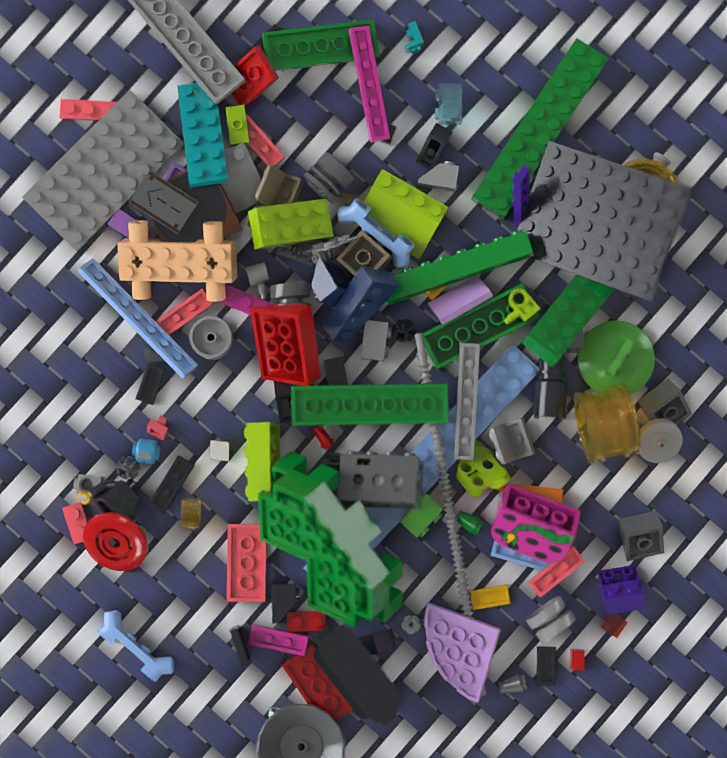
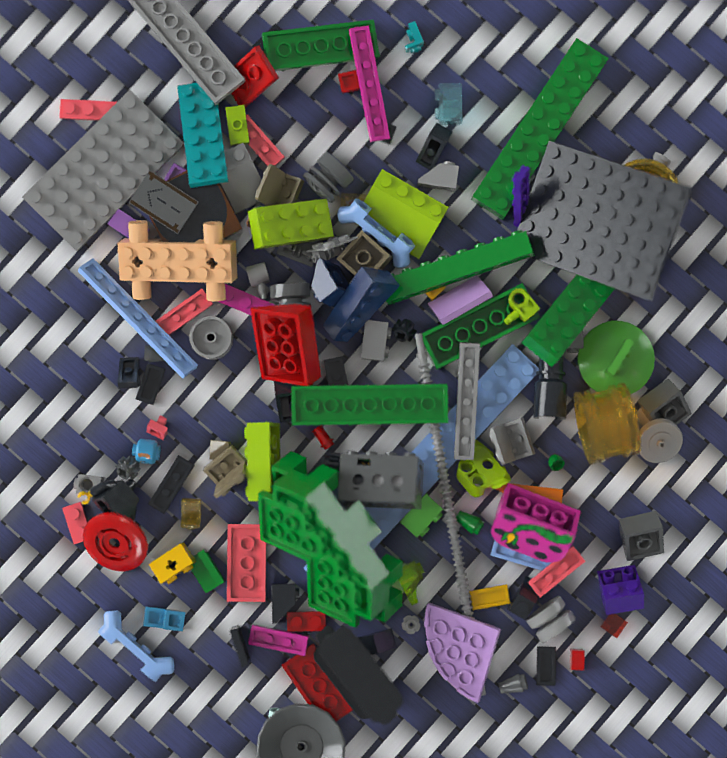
(129, 373): none -> black slope
(162, 568): none -> yellow brick
(164, 618): none -> dark azure slope
(206, 571): none -> green panel
(226, 470): none -> dark tan bracket
(349, 81): none -> red plate
(411, 576): none -> clear neon green arch
(523, 600): none -> black slope
(556, 462): none -> green hinge

